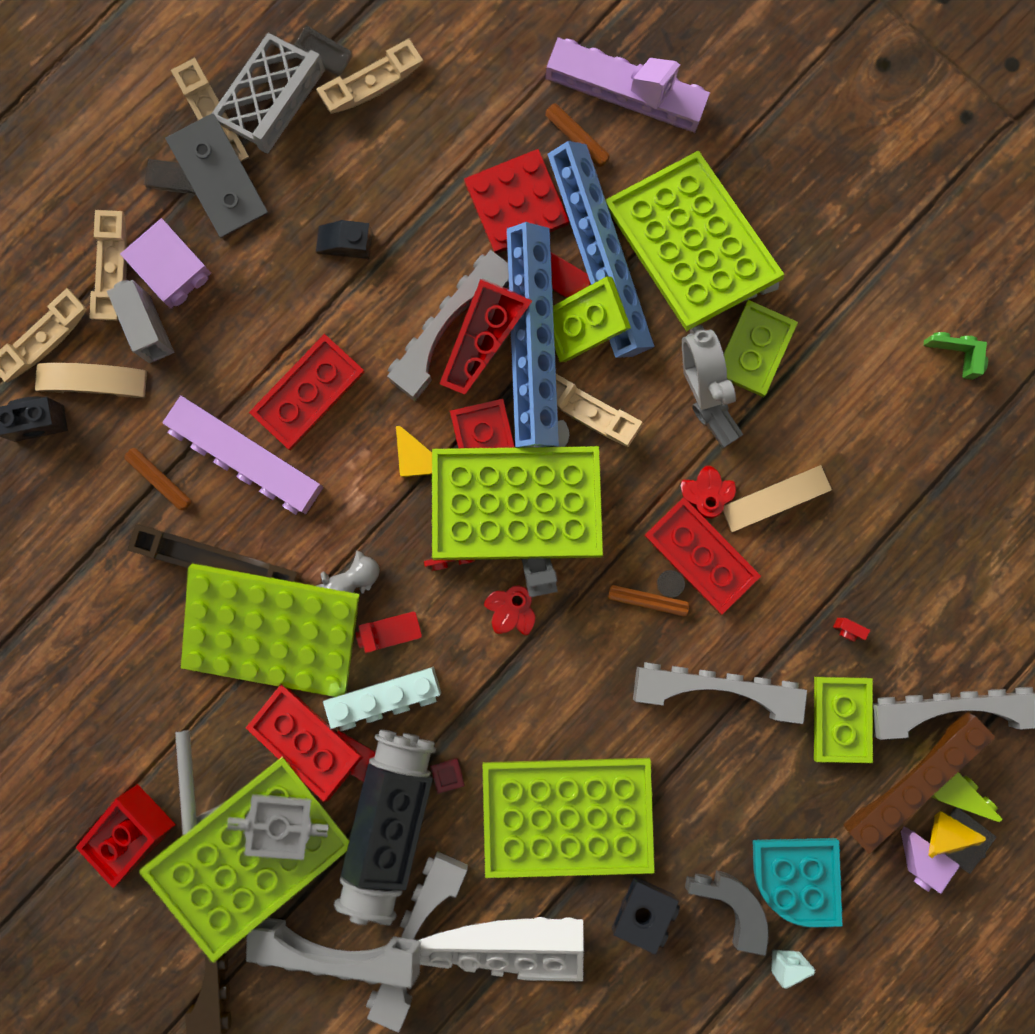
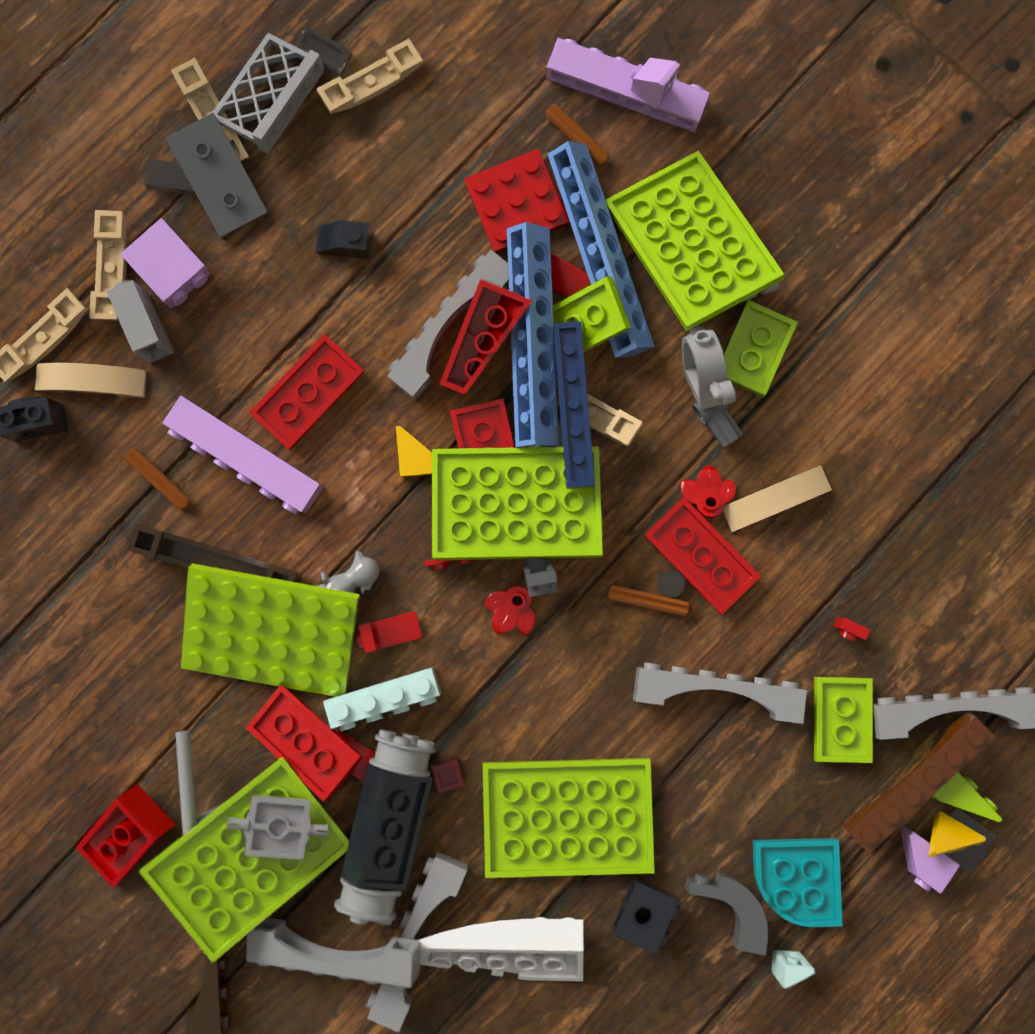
(573, 405): none -> dark blue plate
(975, 351): bright green bracket -> none

